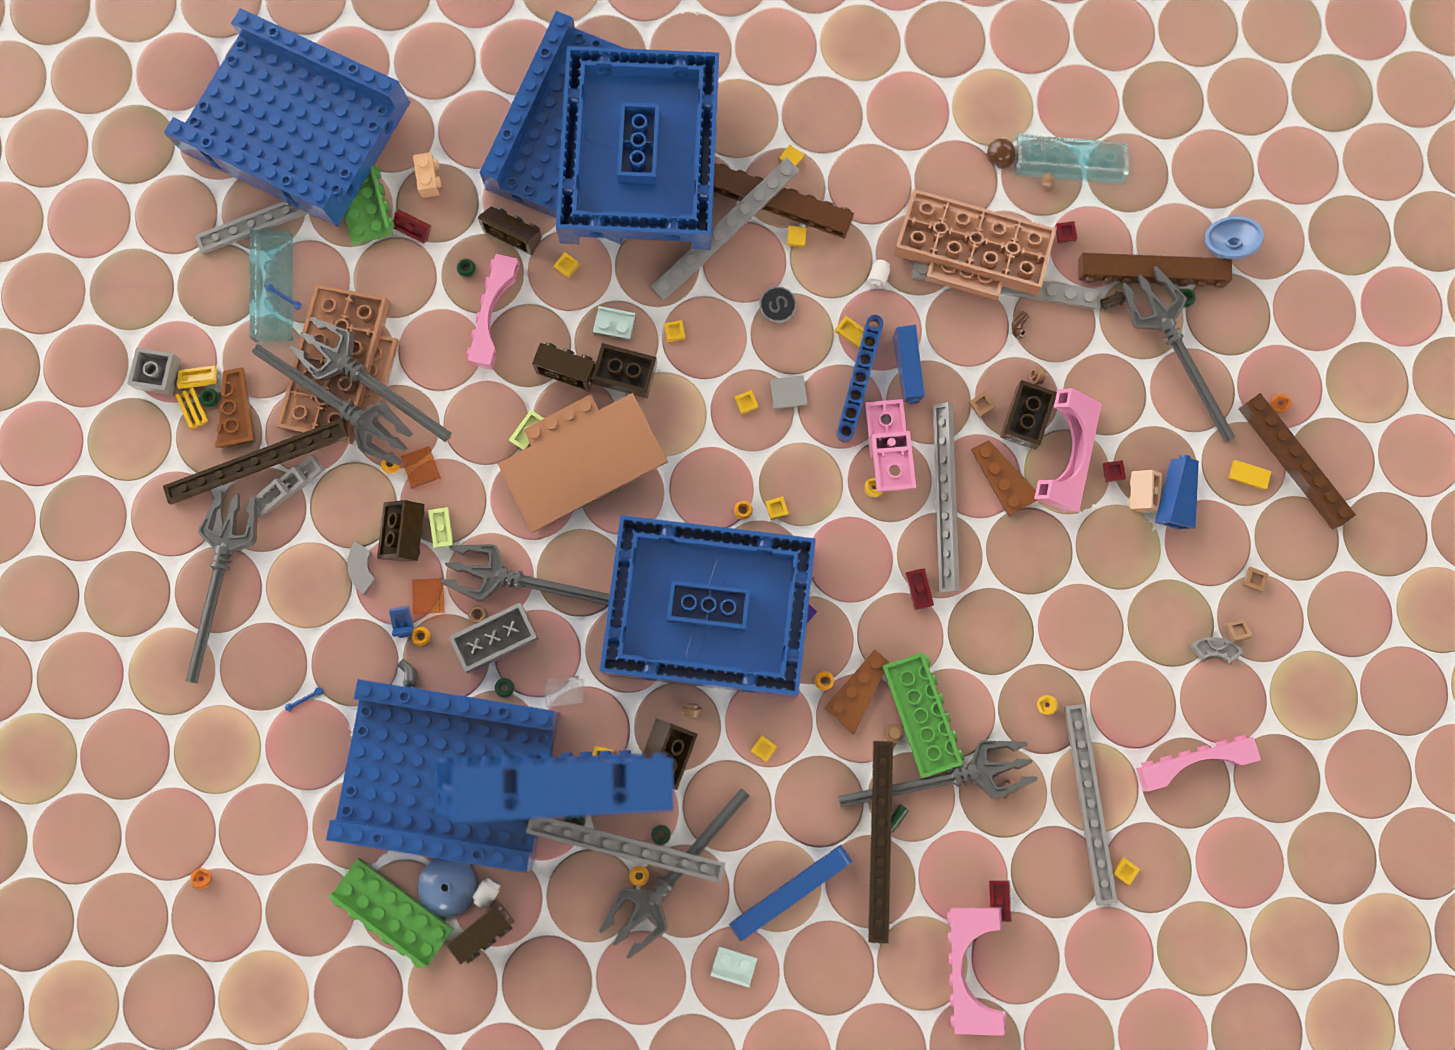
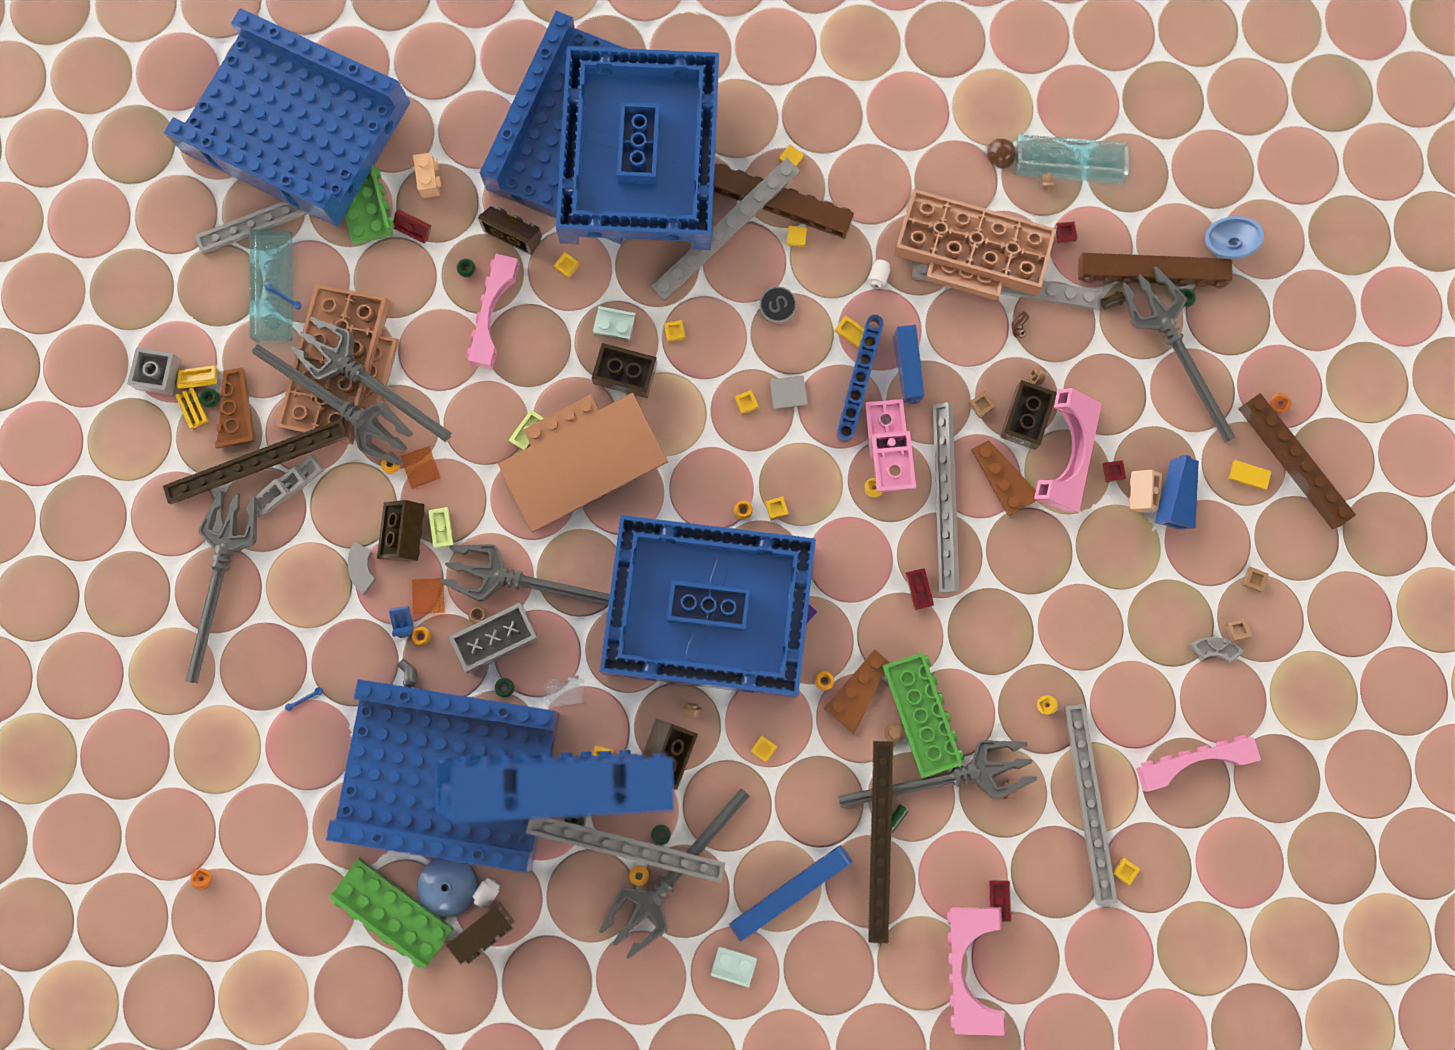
(564, 366): dark brown brick -> none

